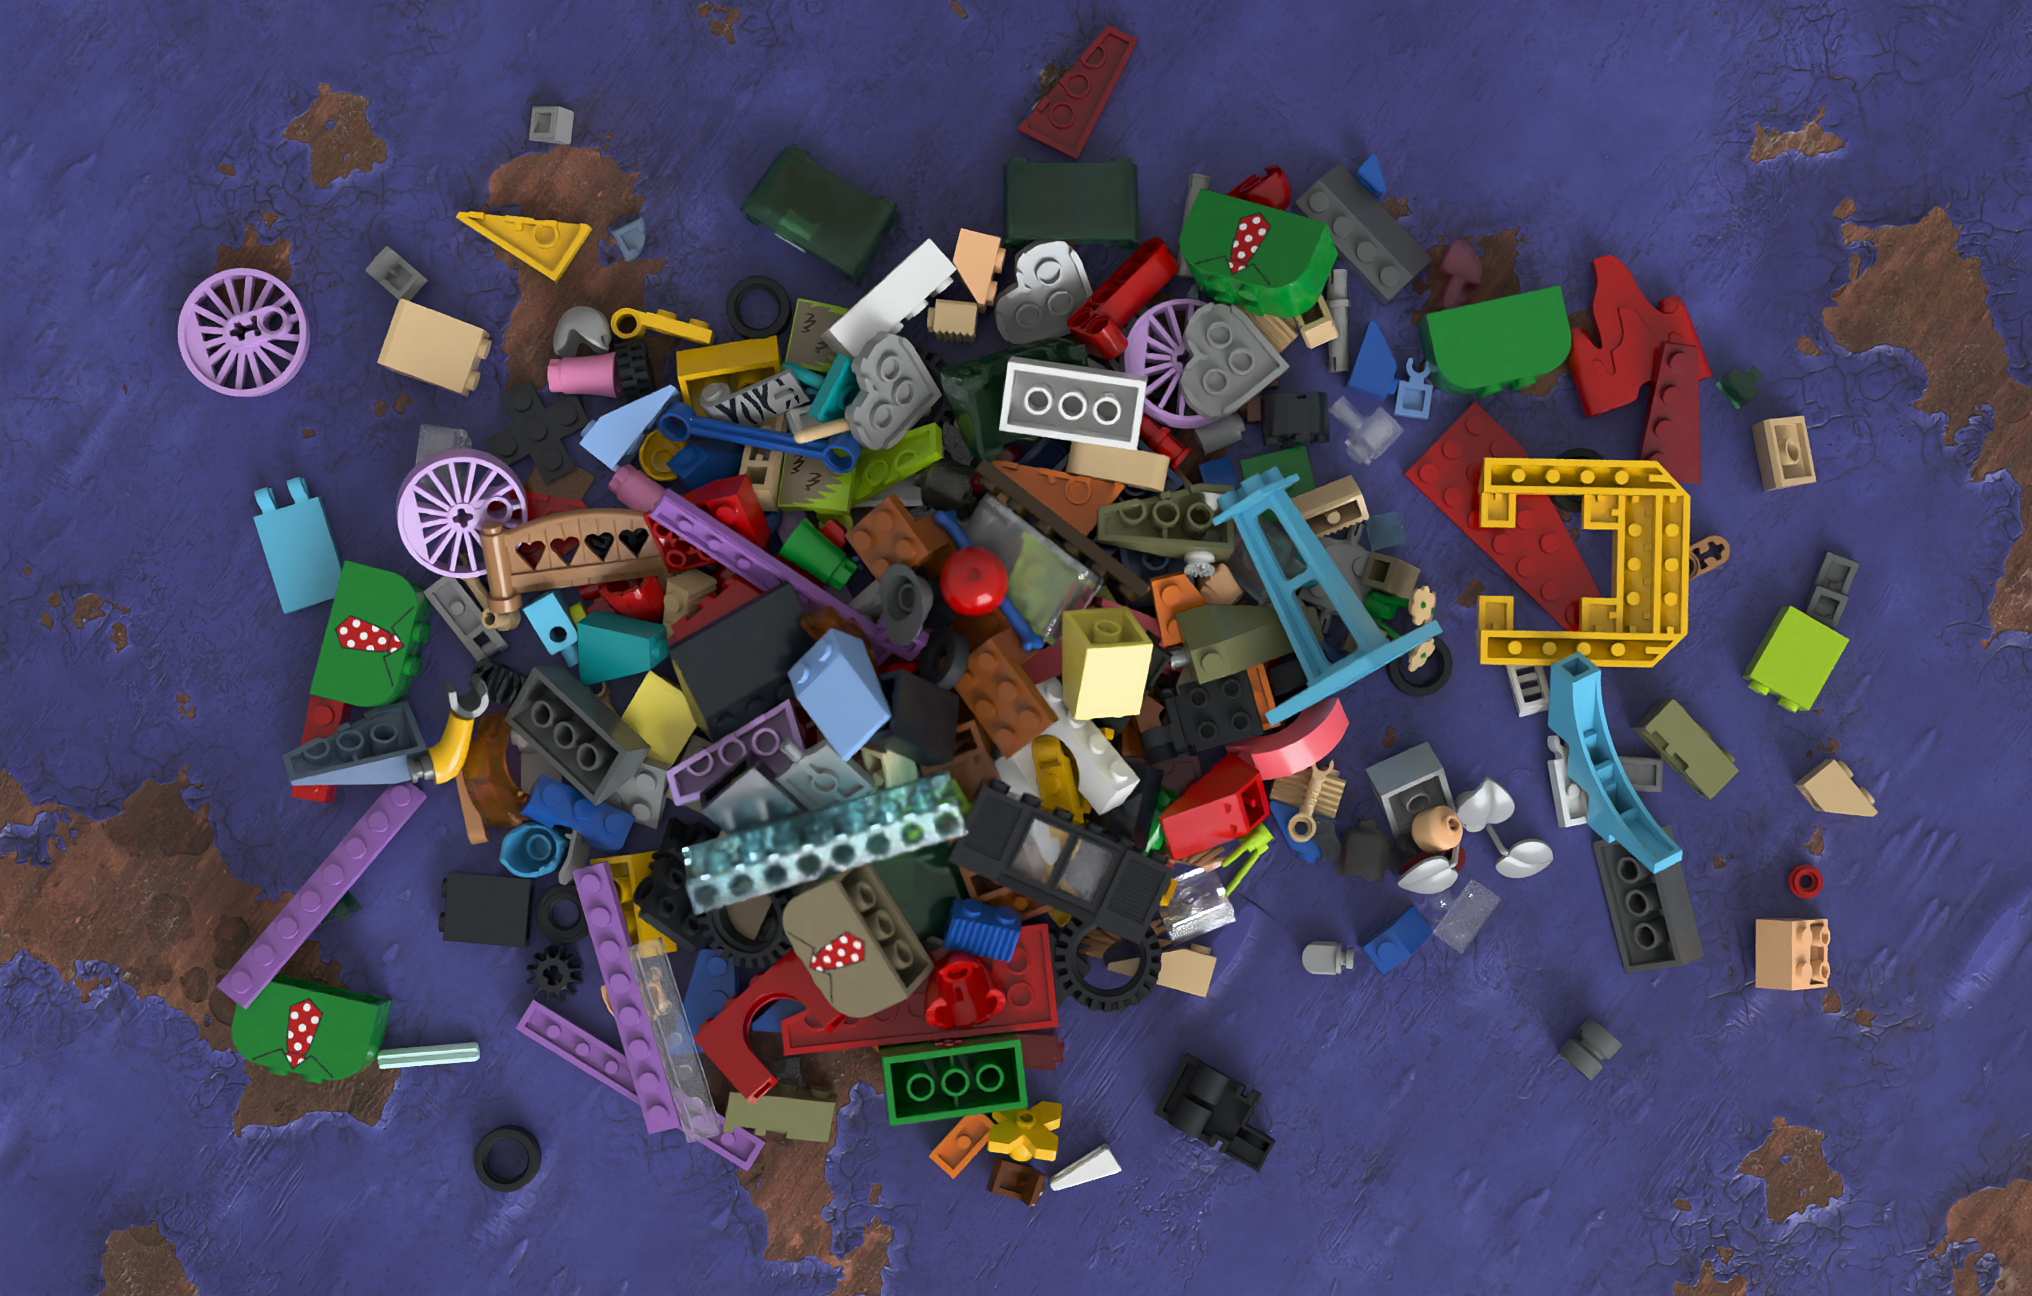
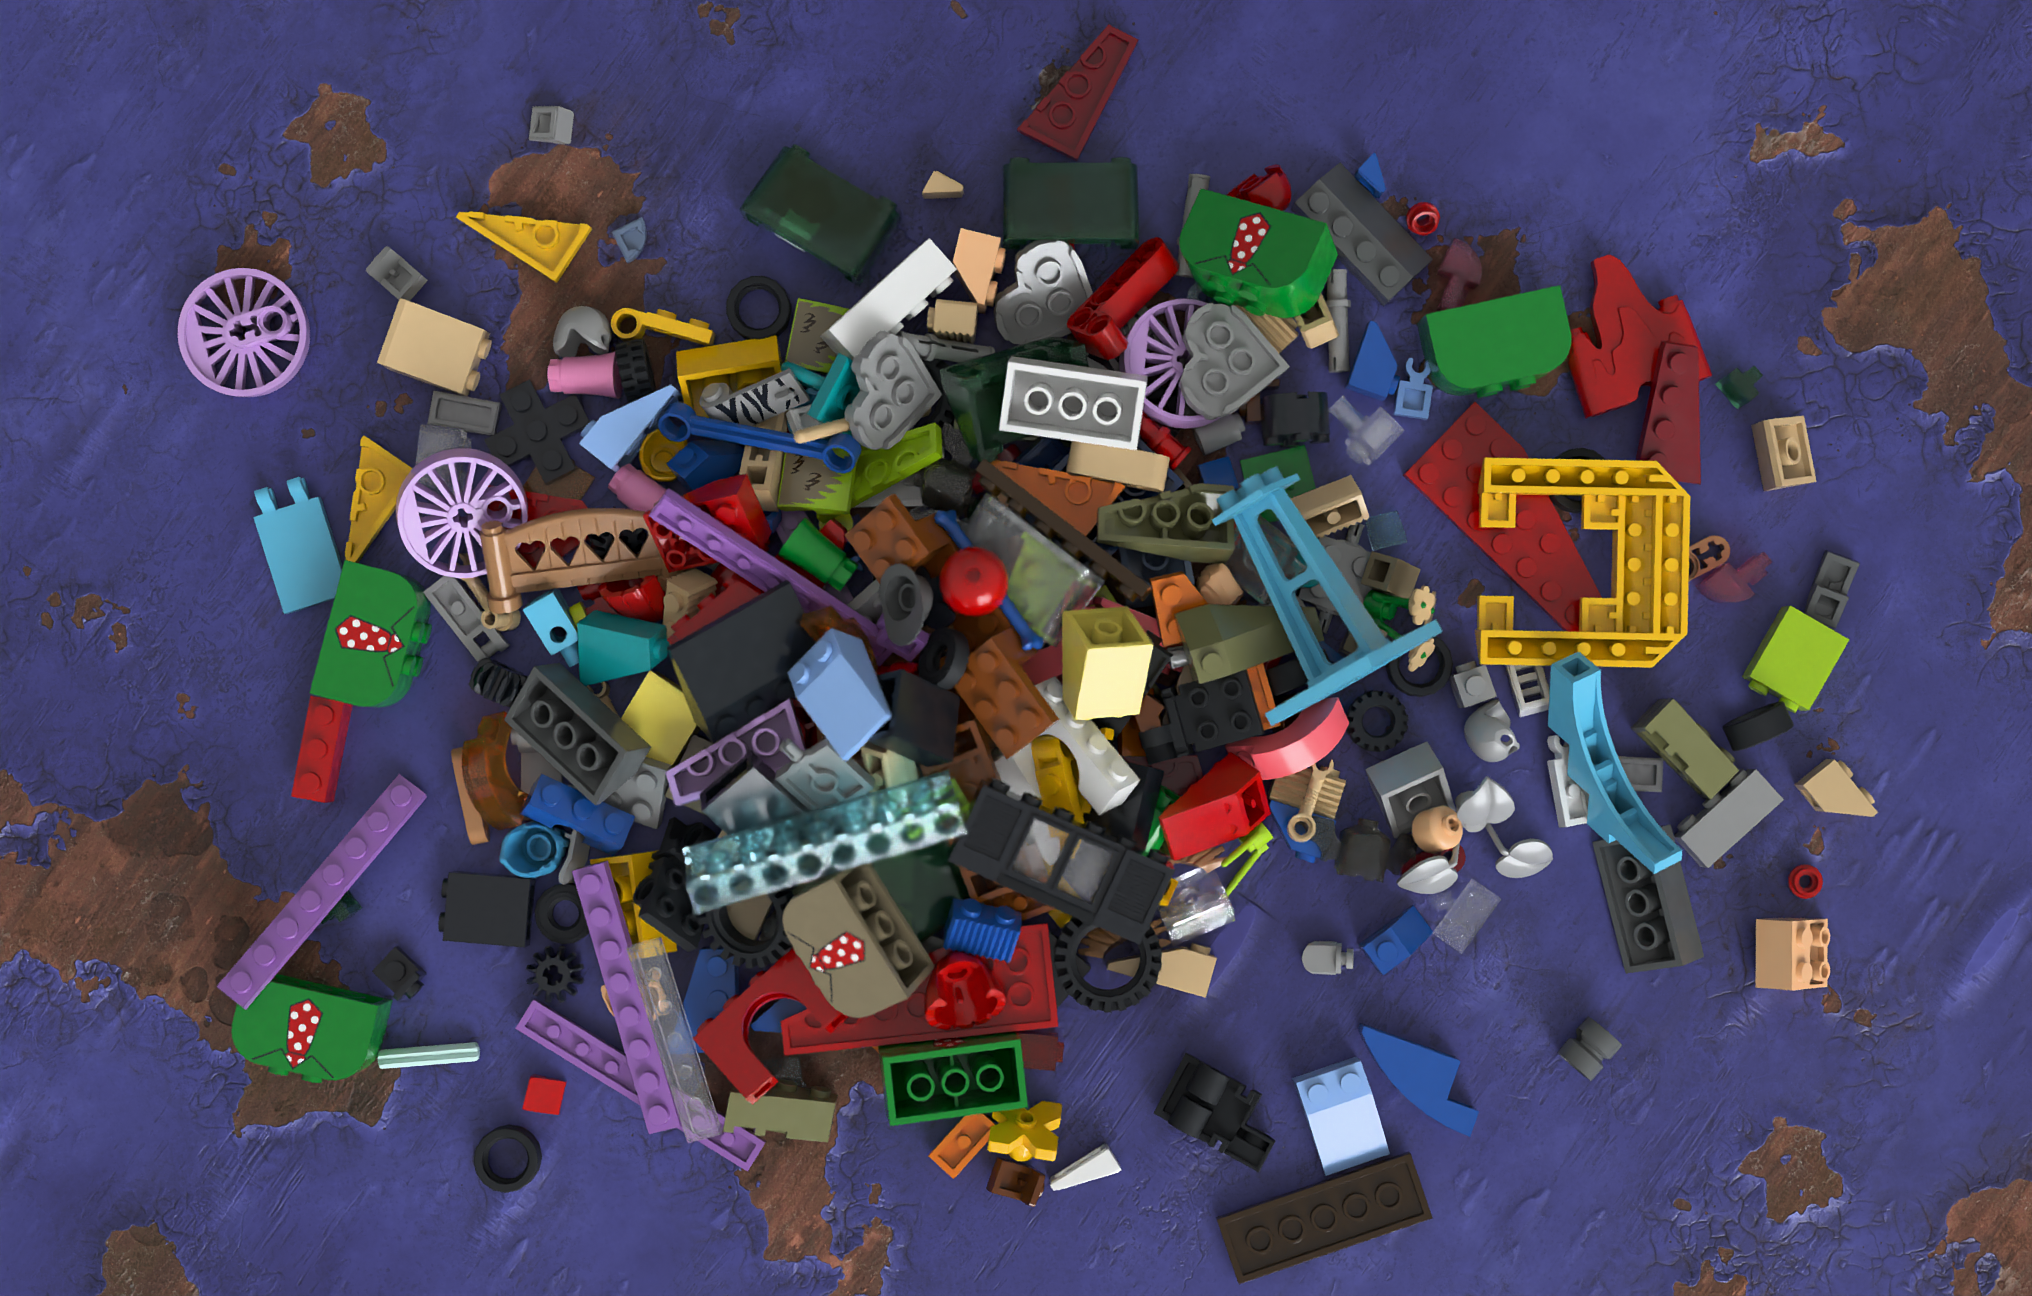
(360, 753): sand blue wedge -> none
(375, 496): none -> yellow wing
(400, 974): none -> black bracket
(450, 752): piece -> none
(464, 413): none -> flat silver tile
(544, 1094): none -> red slope
(931, 348): none -> light grey pin
(942, 187): none -> tan slope
(1199, 563): white bush -> none
(1324, 1217): none -> dark brown plate
(1341, 1115): none -> light blue slope
(1397, 716): none -> black tyre
(1421, 1076): none -> blue slope
(1427, 225): none -> red plate
(1471, 684): none -> light grey brick
(1484, 731): none -> light grey helmet
(1727, 817): none -> light grey brick
(1730, 585): none -> clear pink brick
(1758, 726): none -> black tyre

